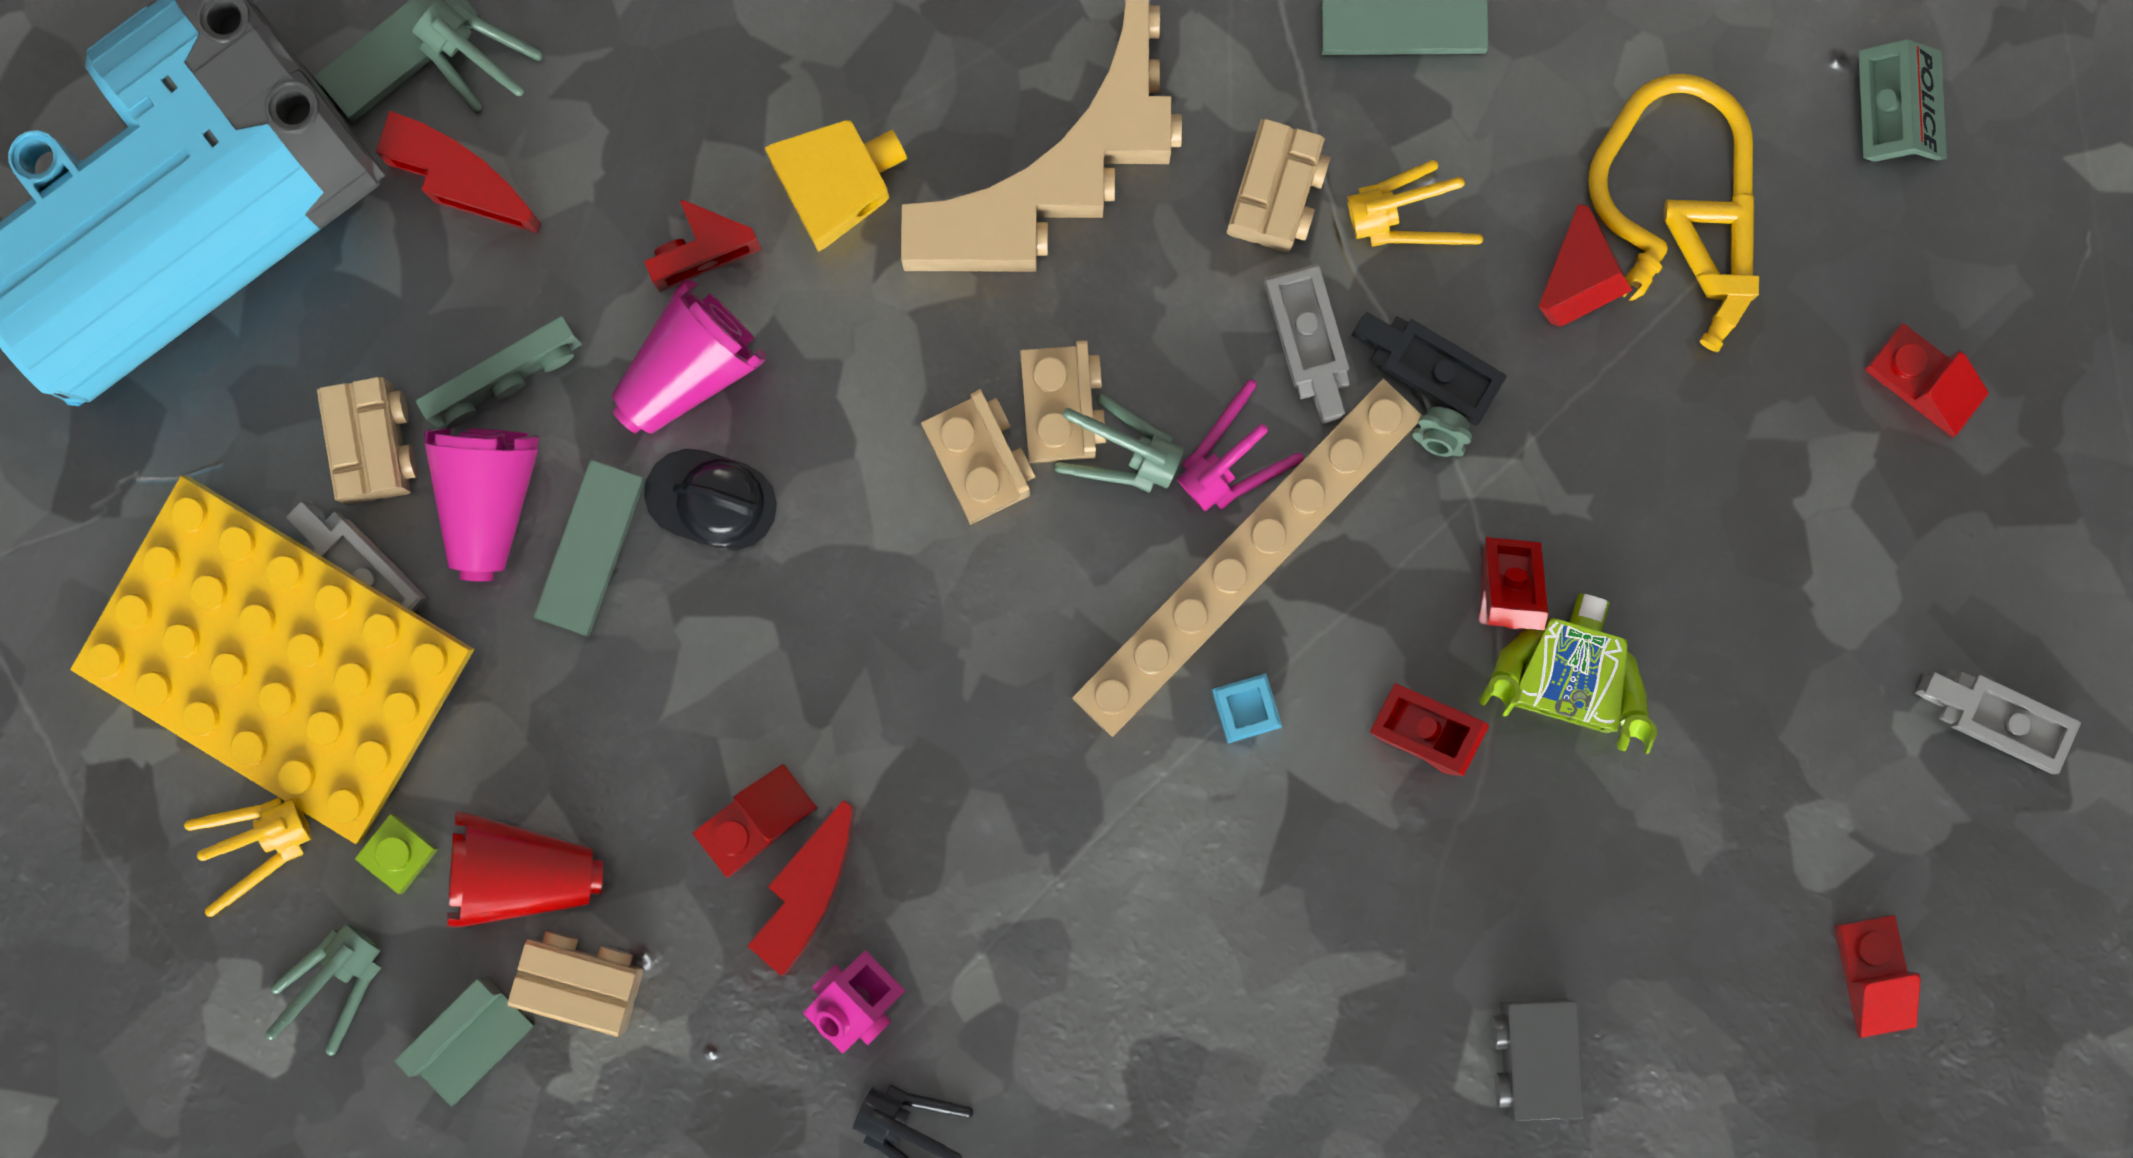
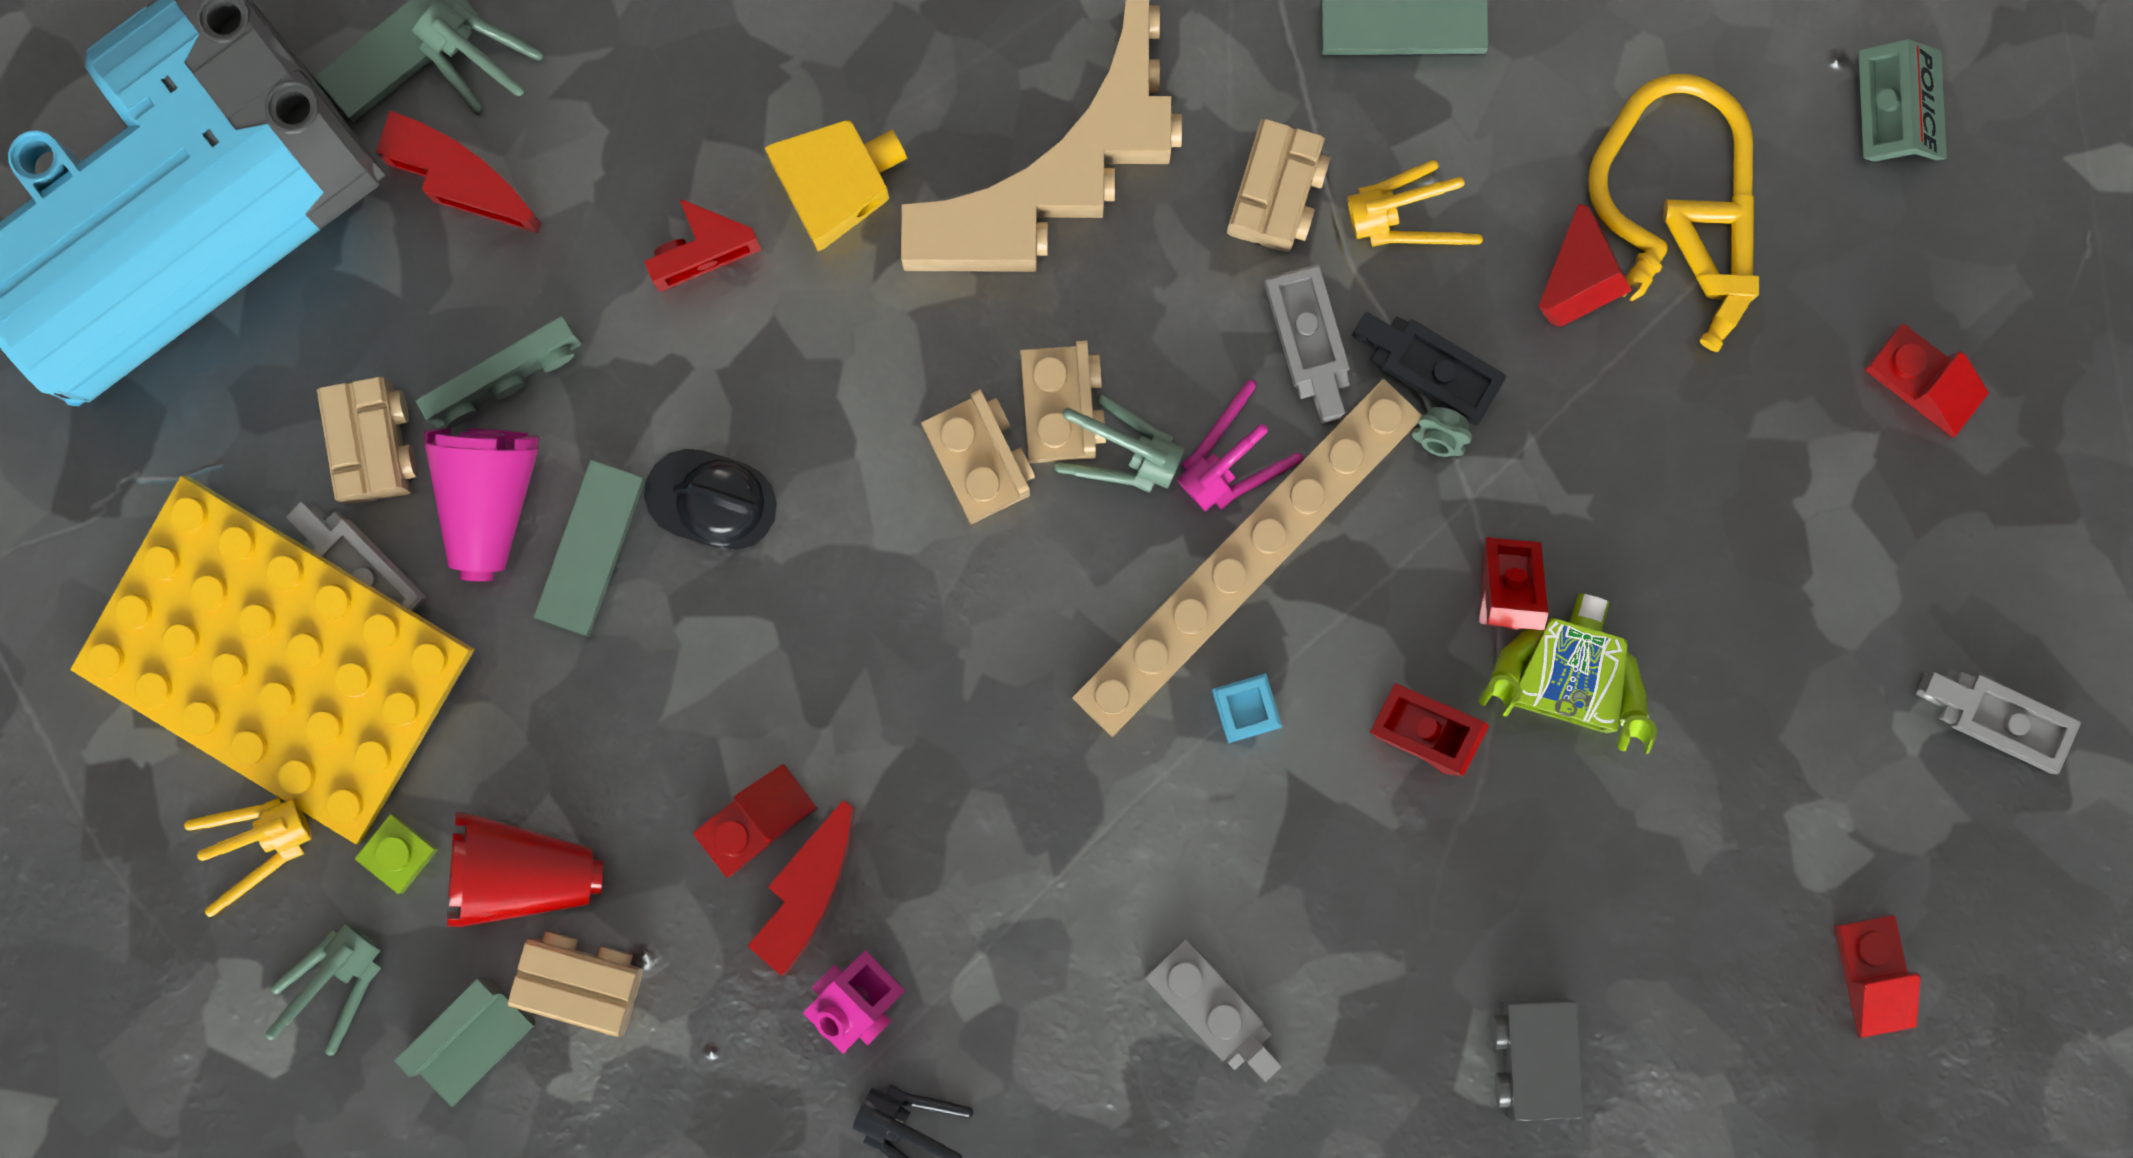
(683, 361): dark pink cone -> none
(1213, 1010): none -> light grey hinge

